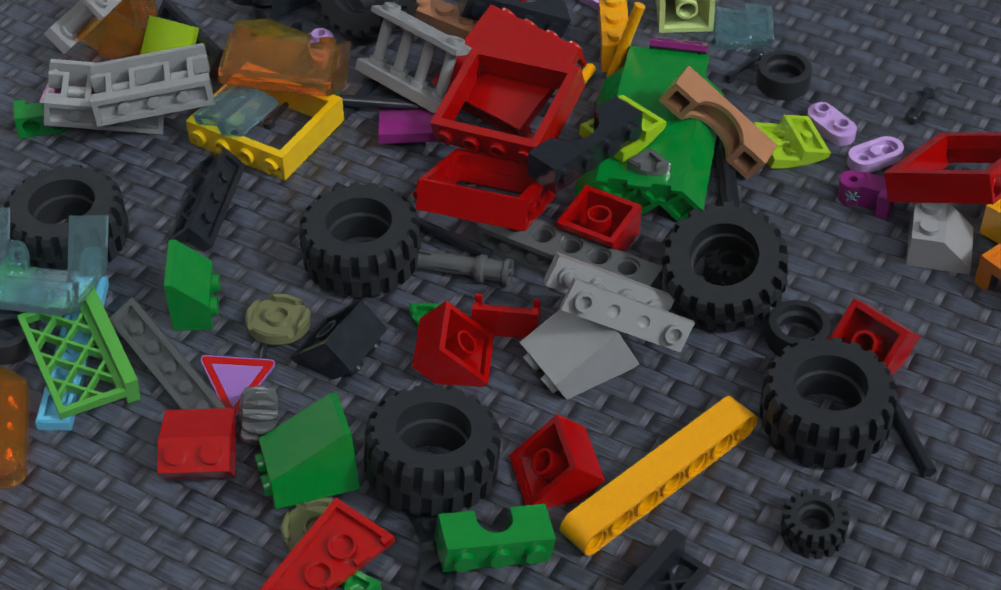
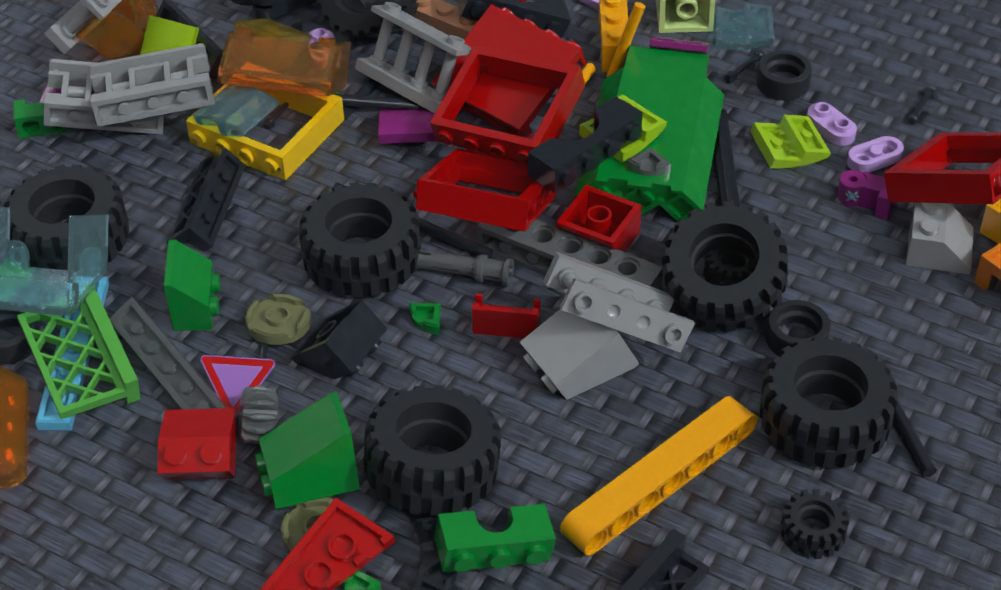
(453, 348): red slope -> none
(557, 464): red slope -> none
(743, 141): nougat arch -> none
(876, 333): red slope -> none

